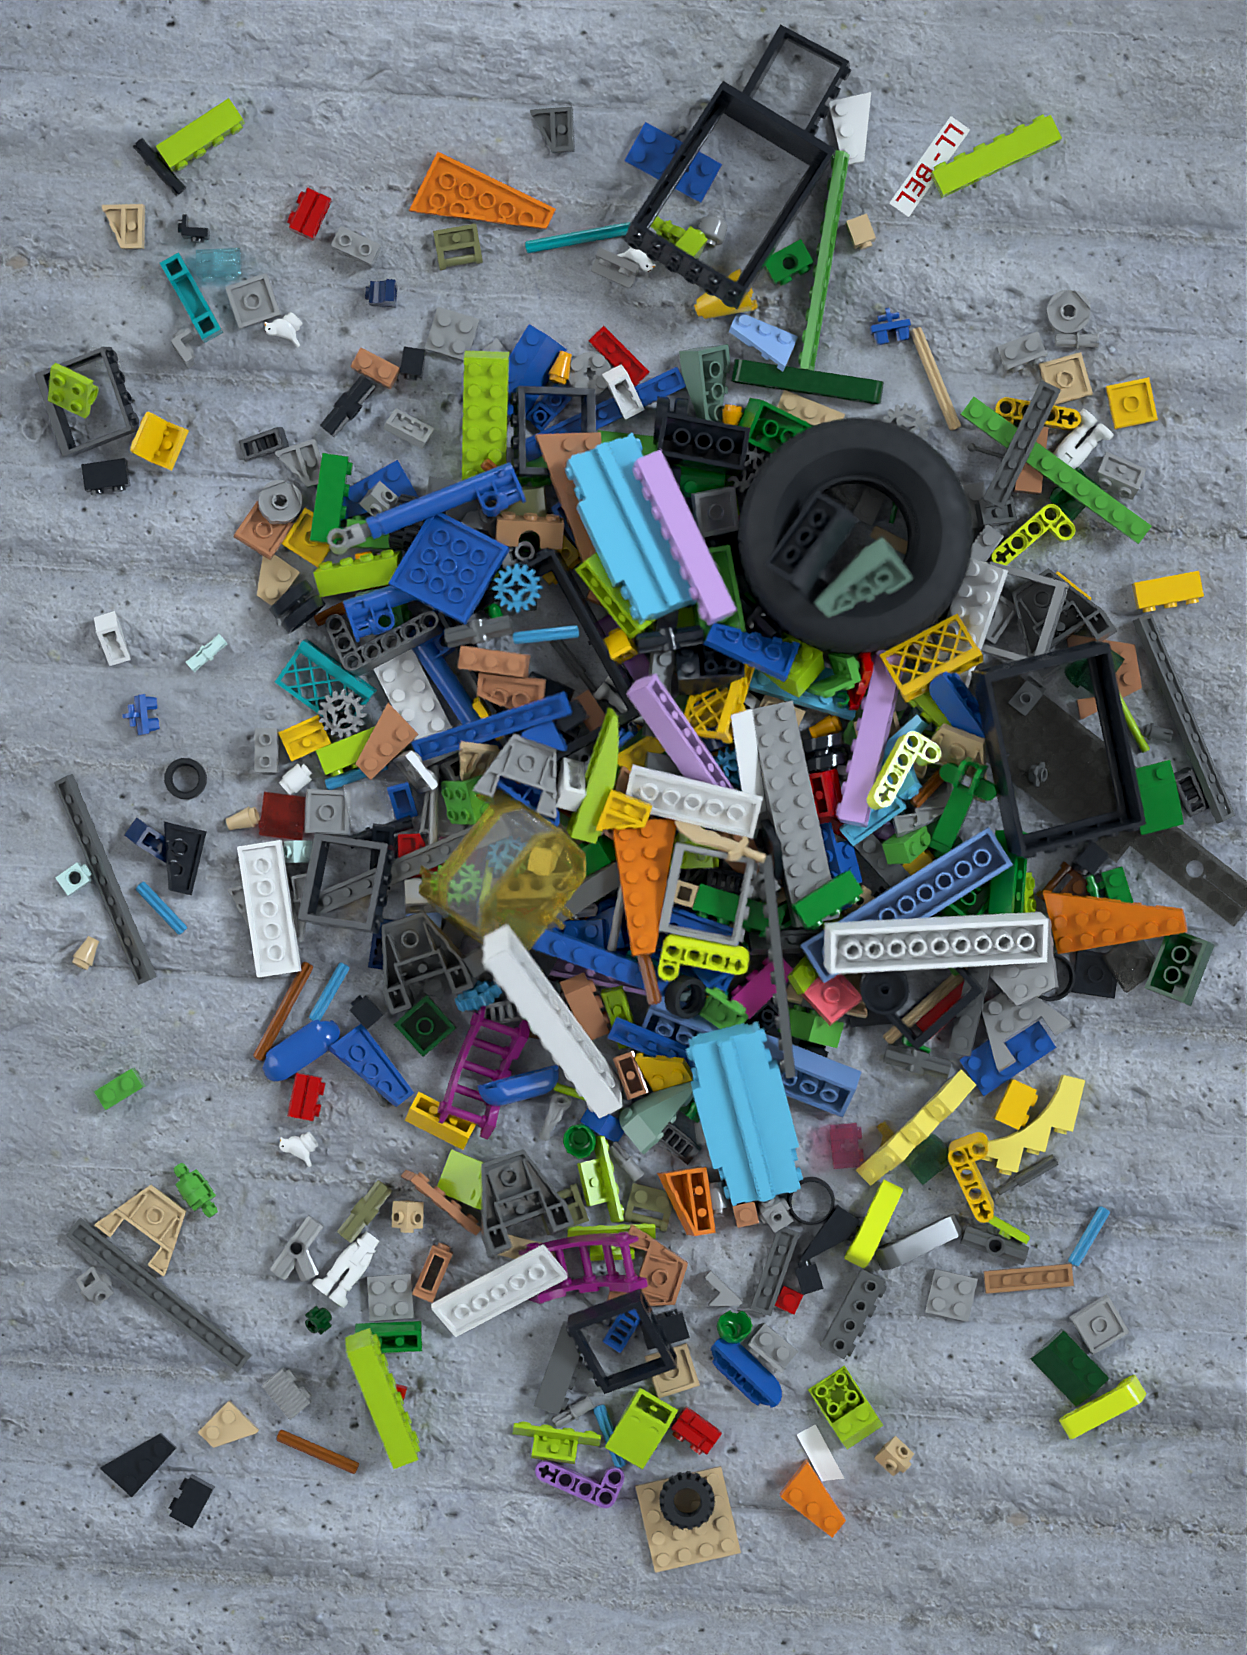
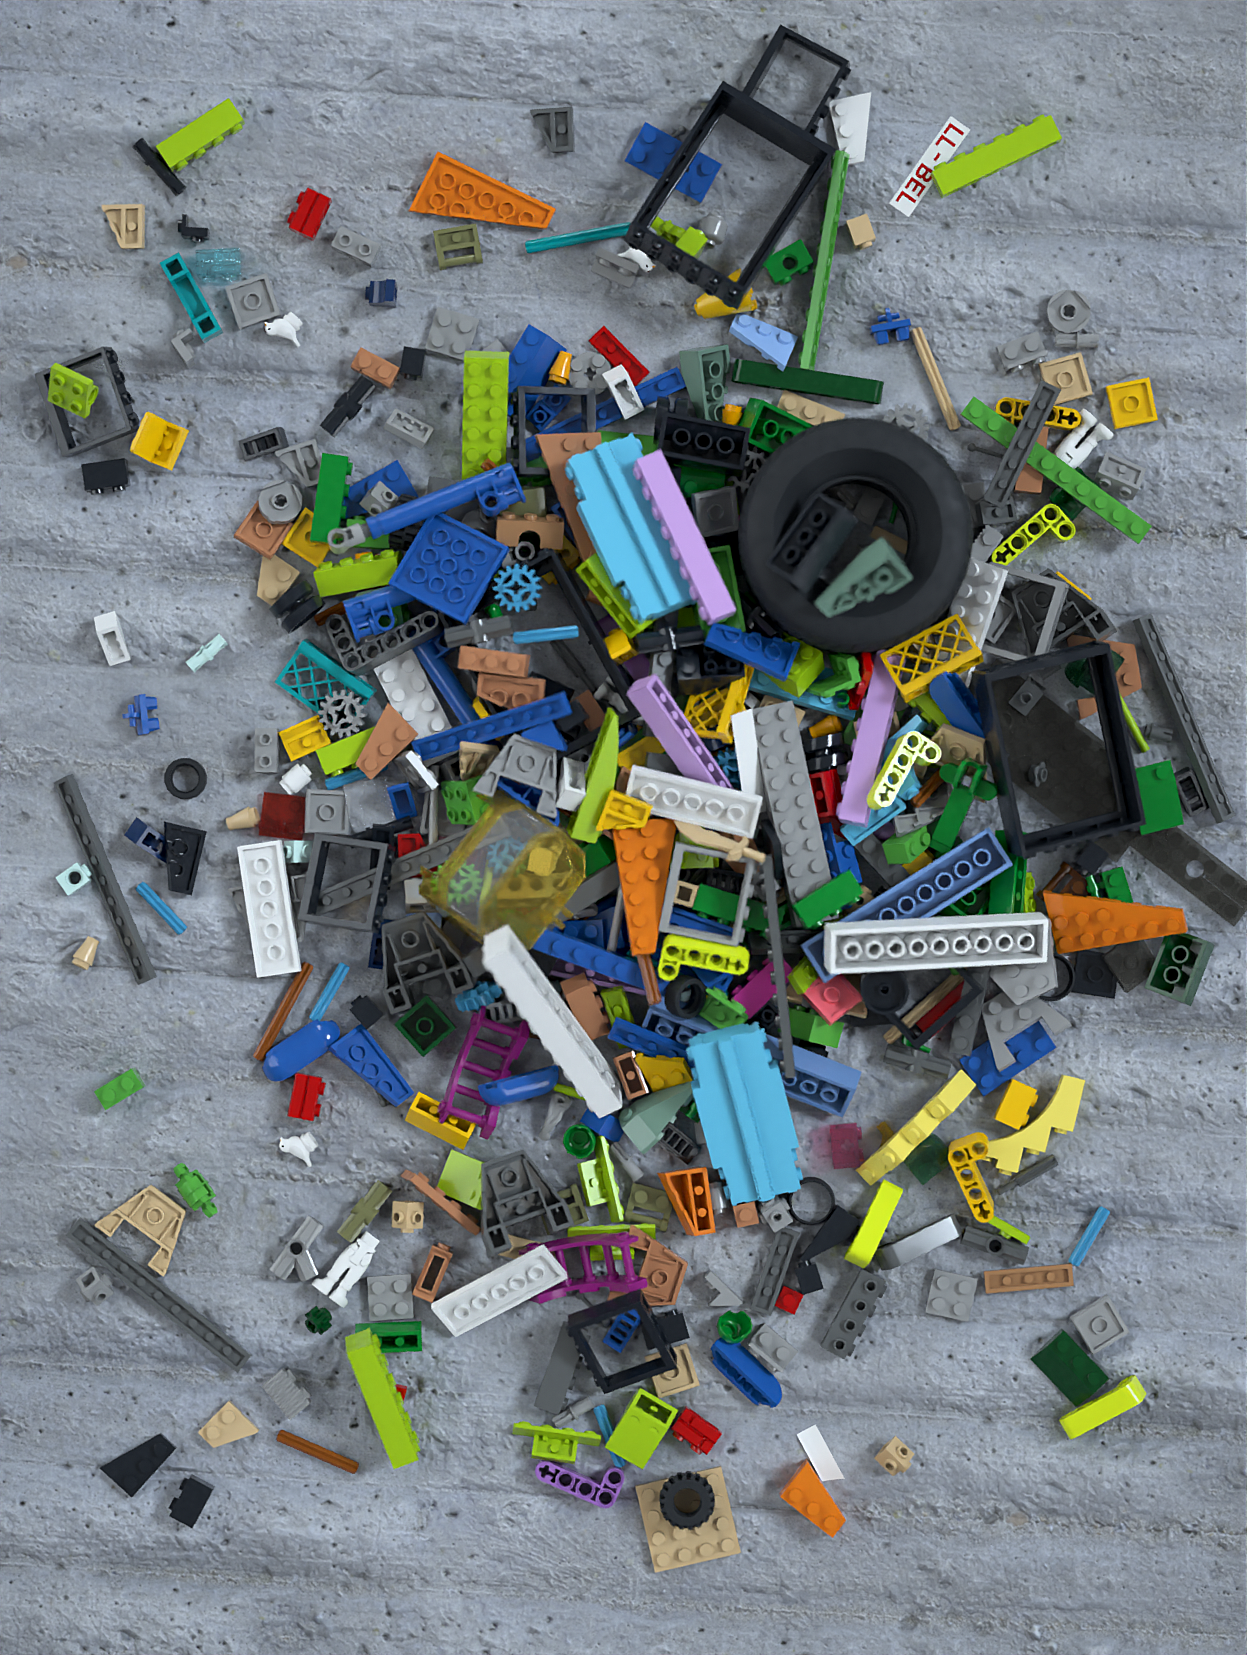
(845, 1407): lime slope -> none
(1168, 591): yellow brick -> none

